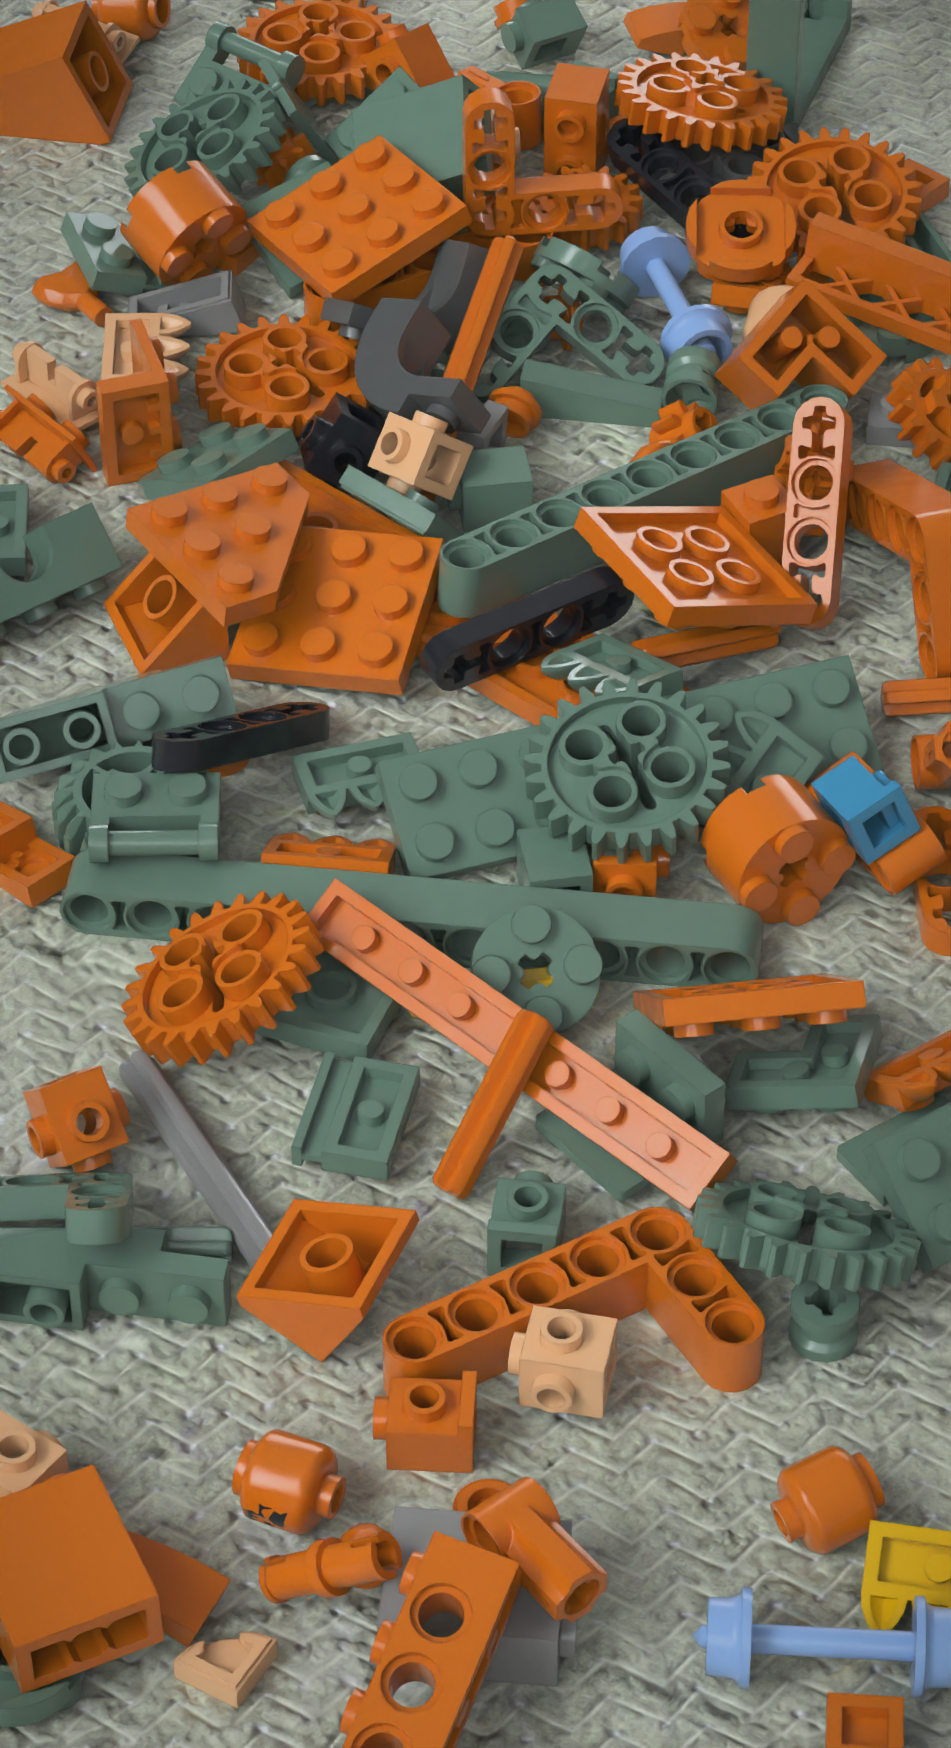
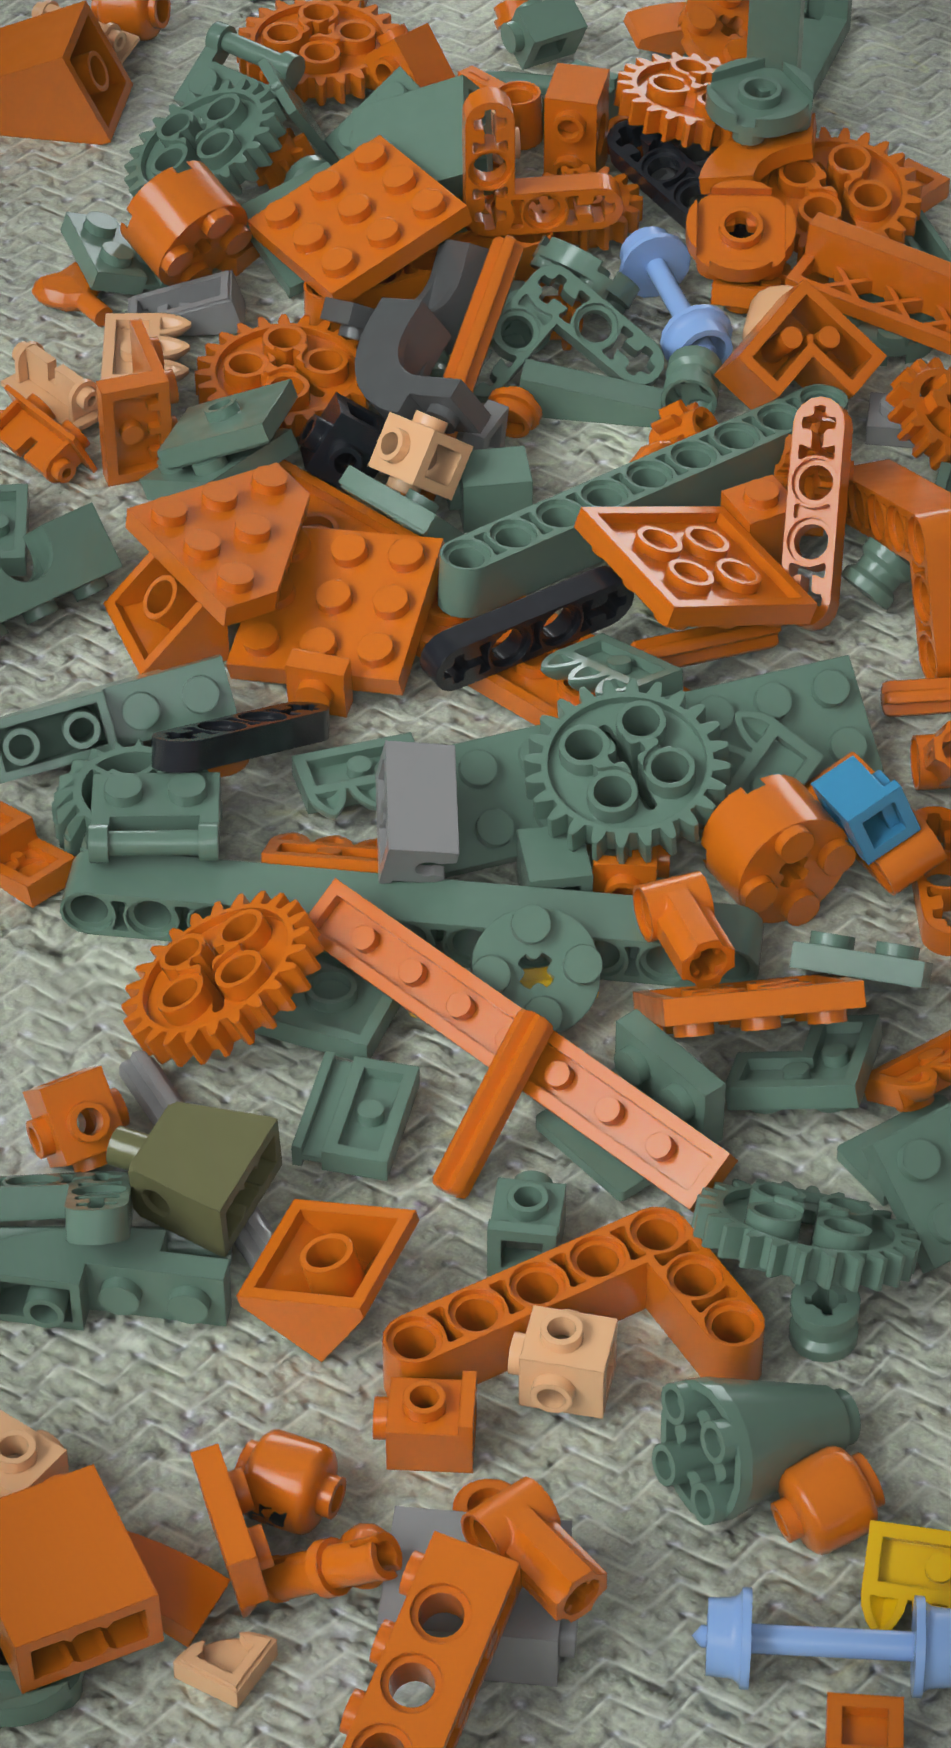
(199, 1170): none -> olive torso
(227, 425): none -> sand green plate
(242, 1548): none -> orange plate
(320, 680): none -> orange plate
(416, 811): none -> light grey hinge
(684, 921): none -> orange piece
(736, 1437): none -> sand green cone
(754, 162): none -> orange tile
(759, 100): none -> sand green plate
(836, 956): none -> sand green plate
(877, 573): none -> sand green wheel

